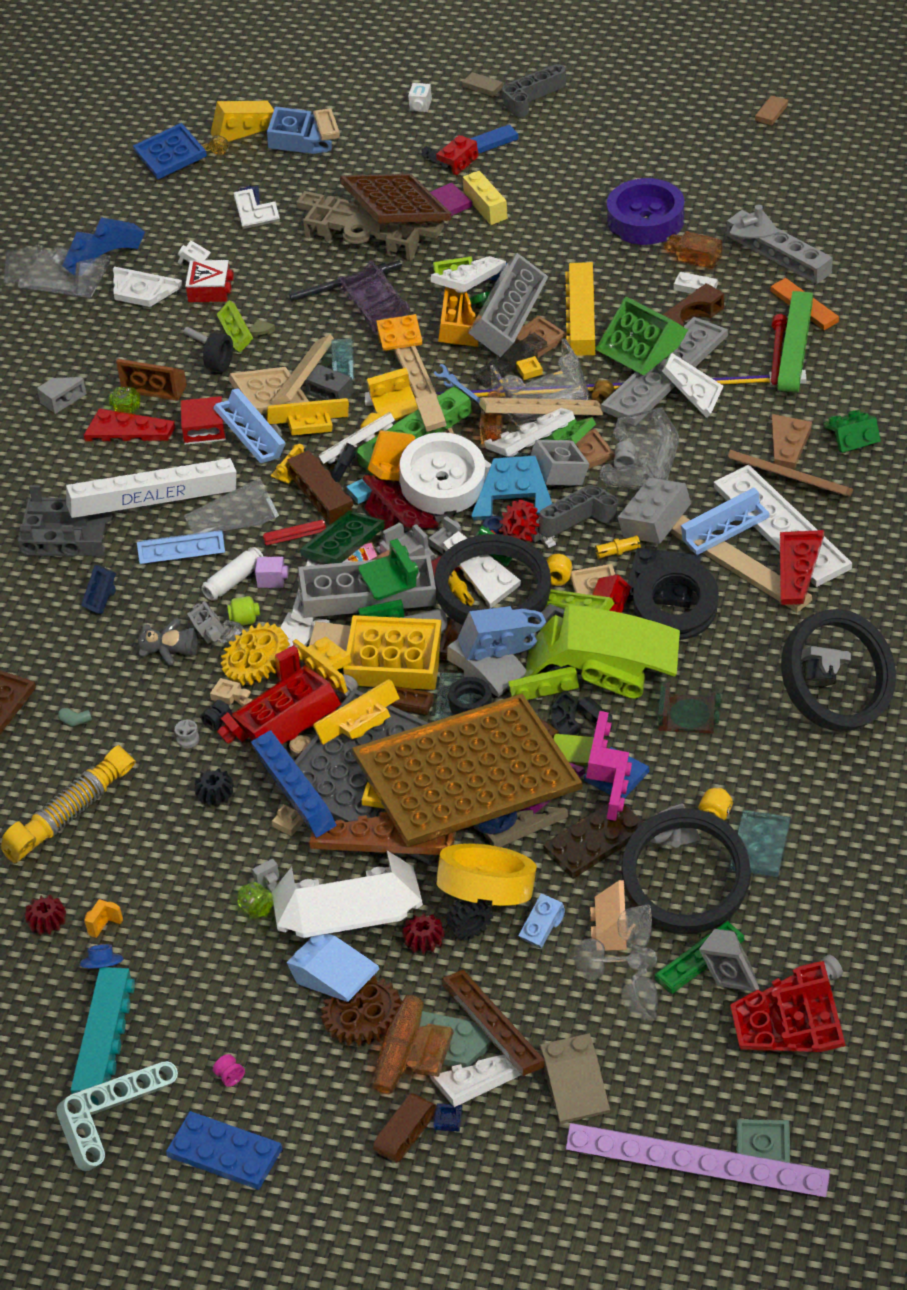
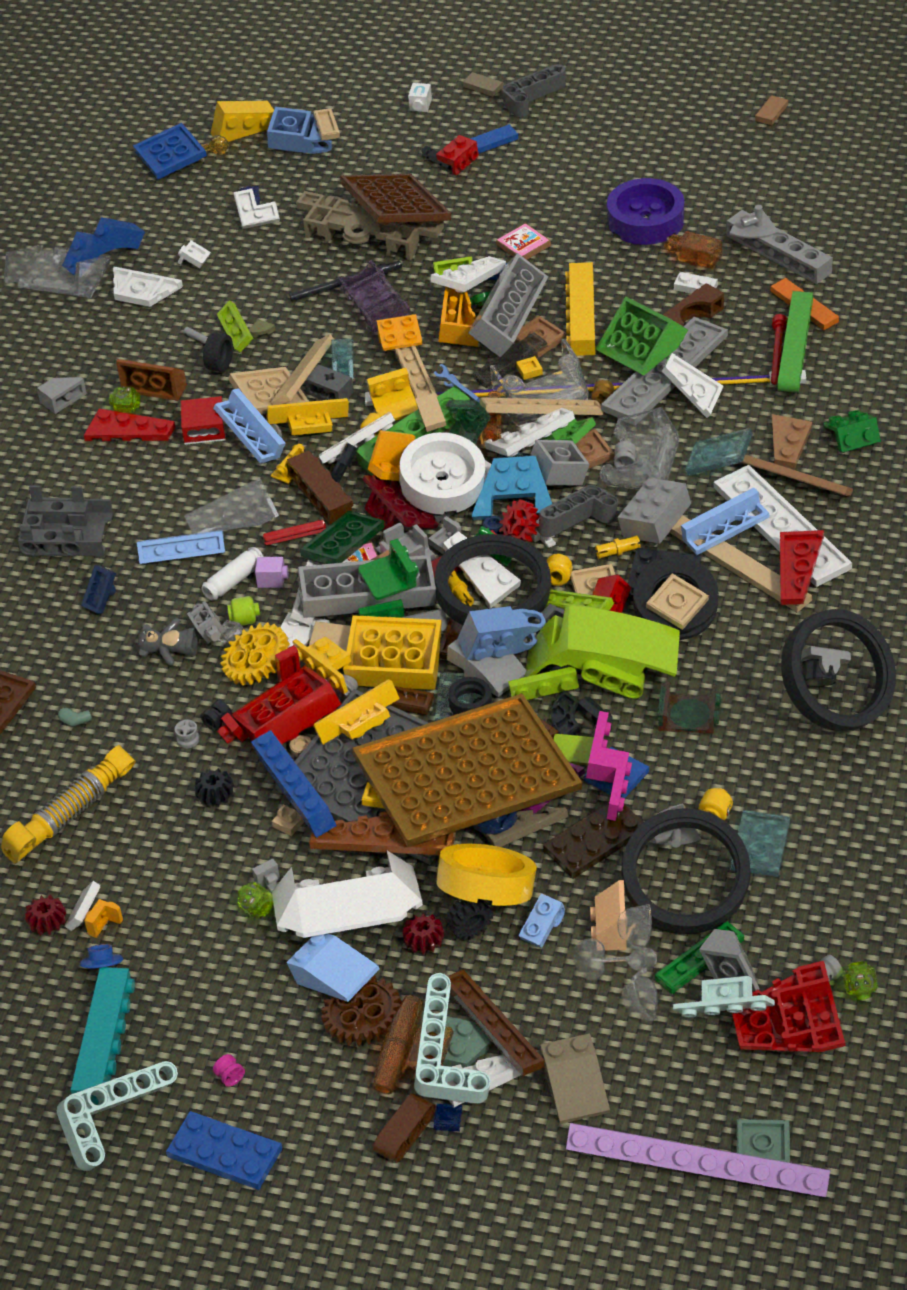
(82, 906): none -> white tile
(150, 488): white brick -> none
(209, 281): piece -> none
(230, 691): tan plate -> none
(359, 491): medium azure plate -> none
(433, 1046): none -> light aqua beam
(452, 198): magenta tile -> none
(470, 418): none -> clear green bracket
(485, 197): light yellow brick -> none
(523, 241): none -> tile
(677, 601): none -> tan plate
(719, 451): none -> clear light blue tile
(725, 994): none -> light aqua bracket
(860, 980): none -> clear neon green head

